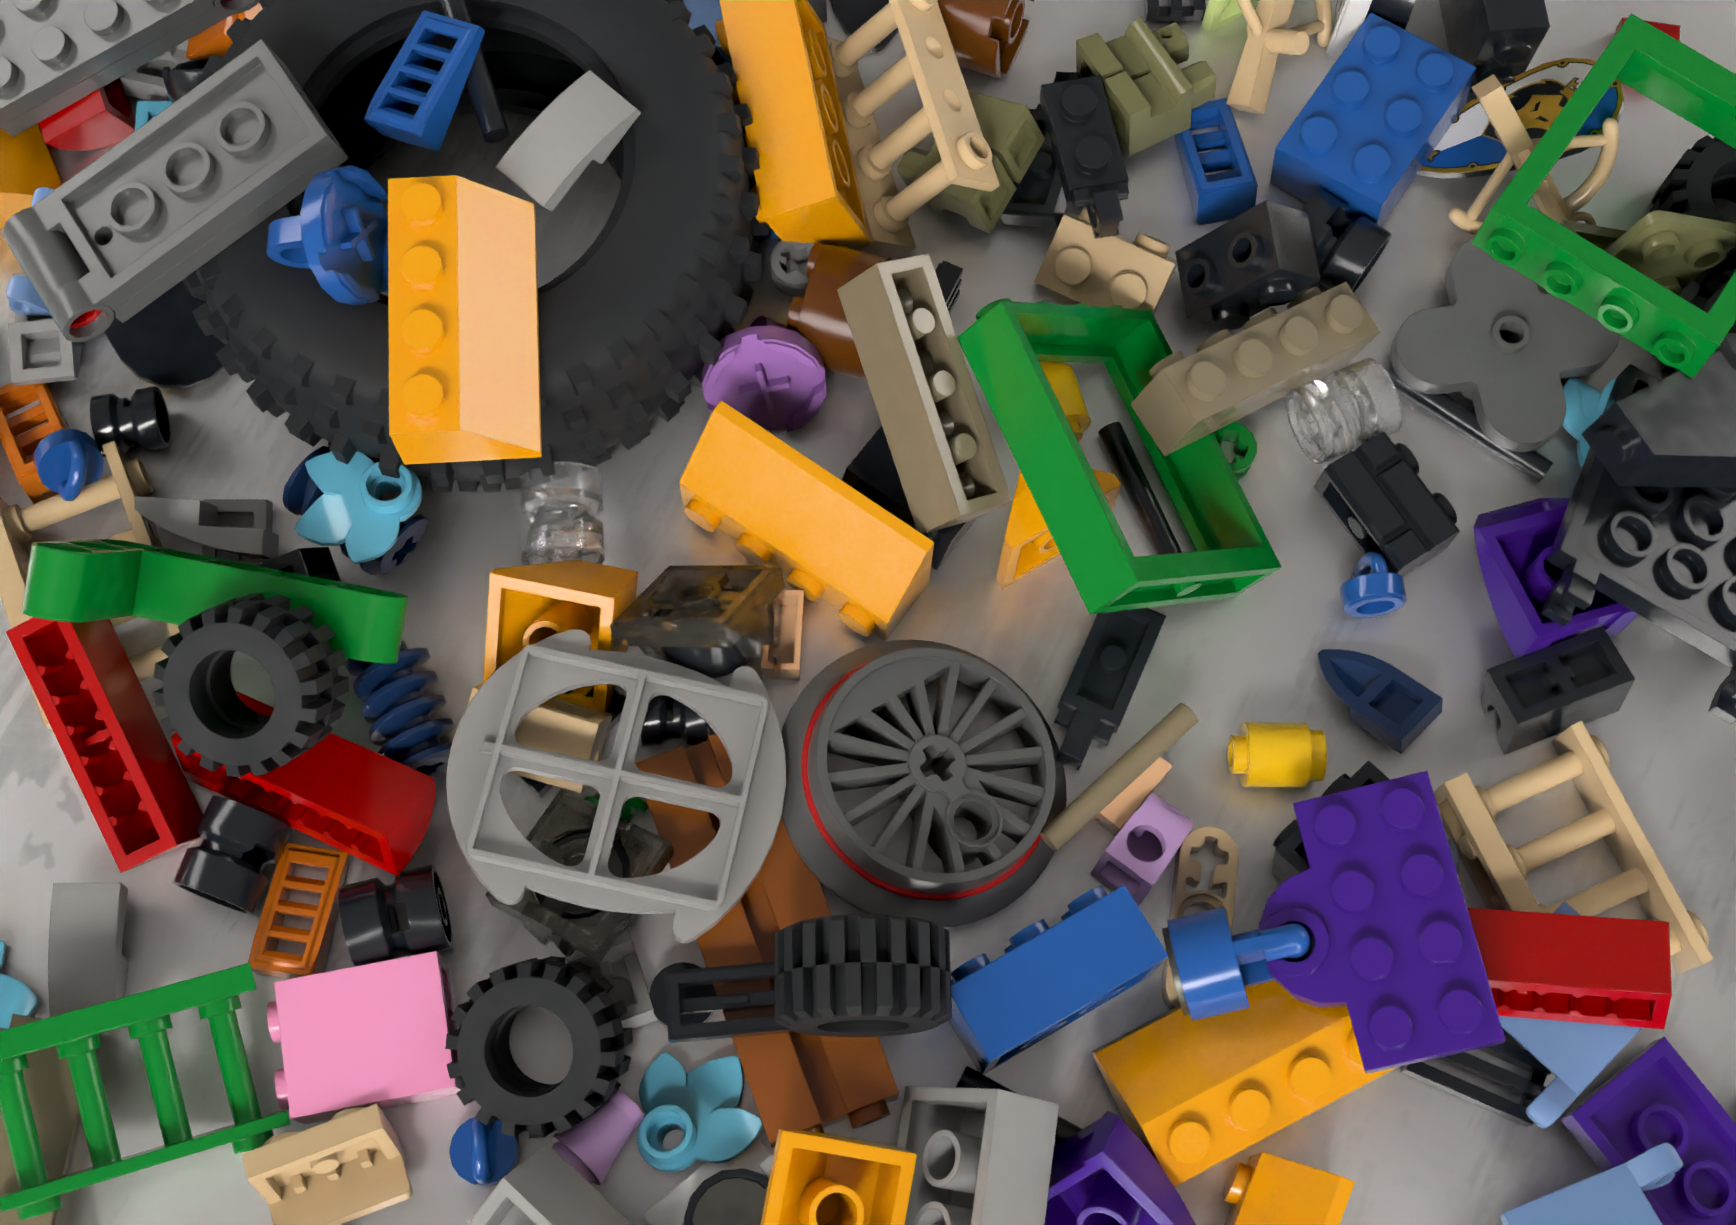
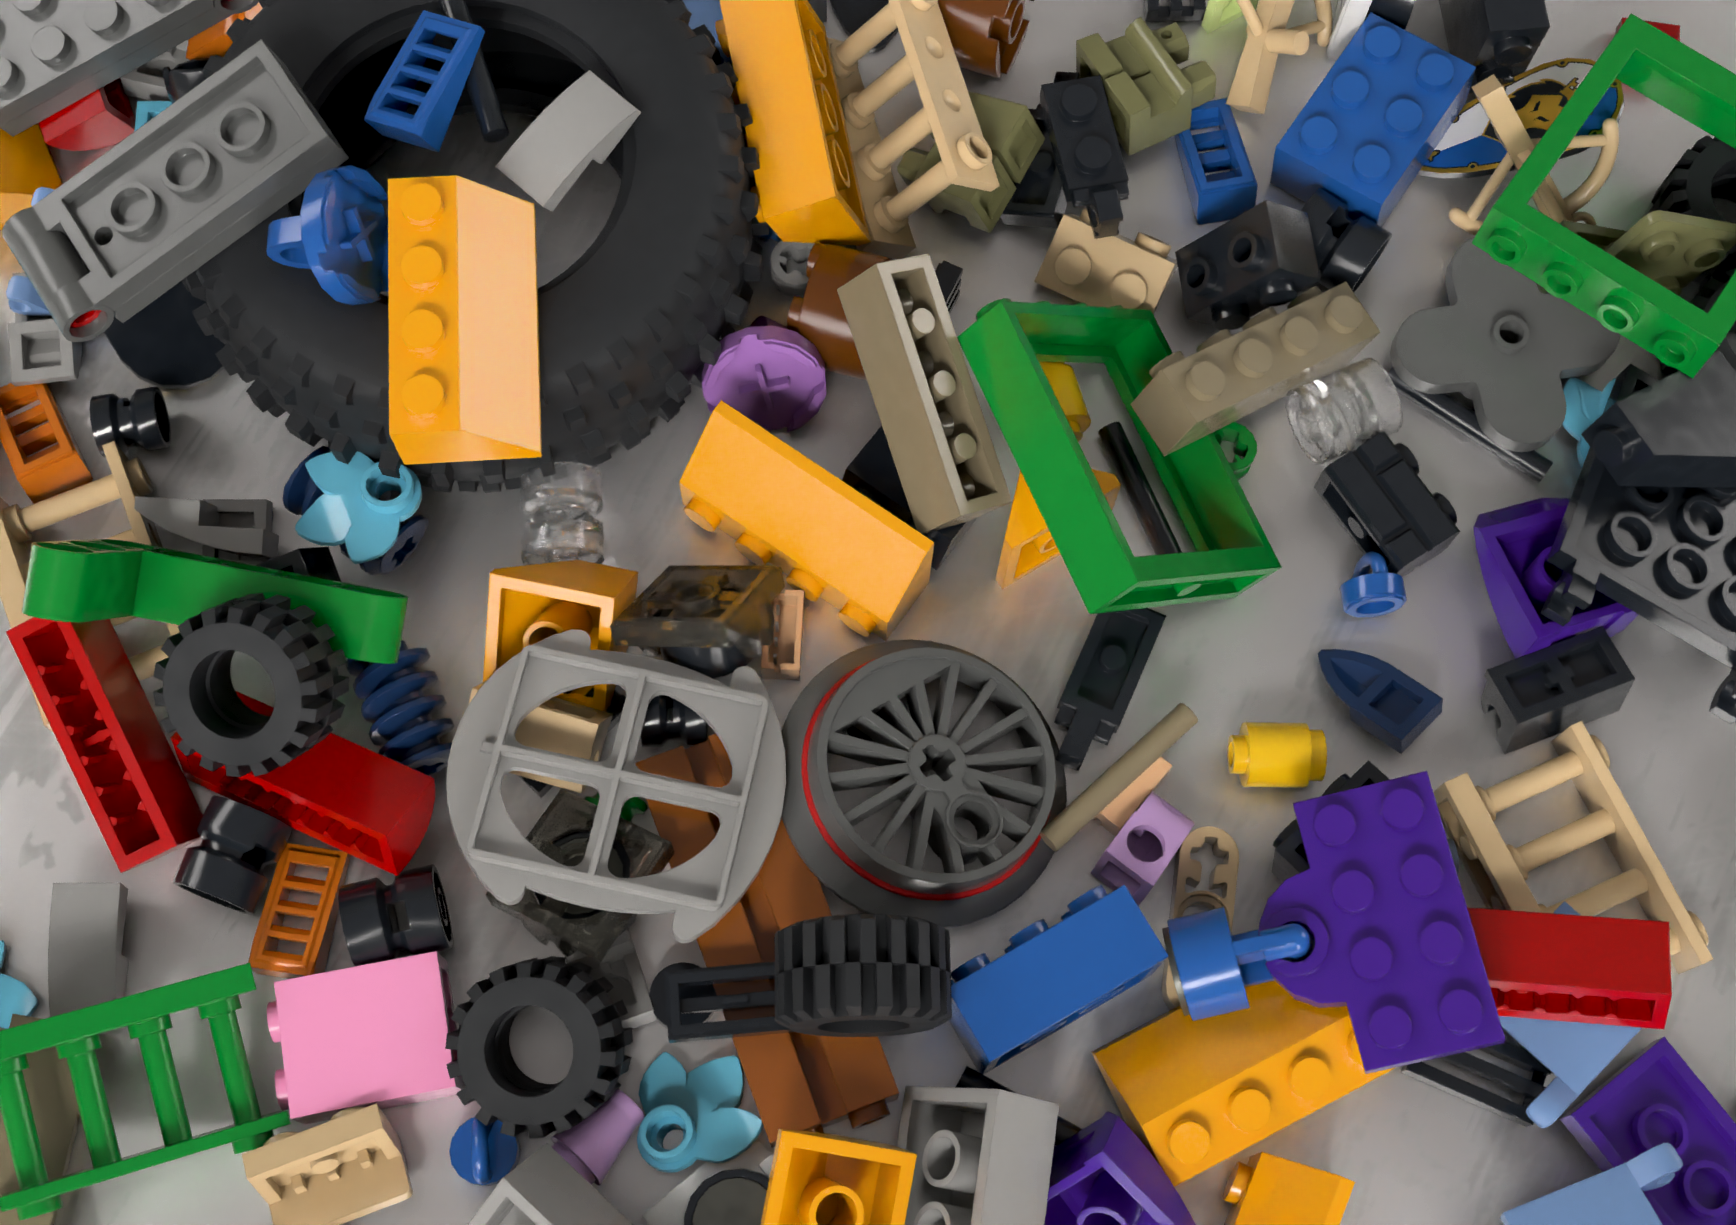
(68, 462): blue tile -> none

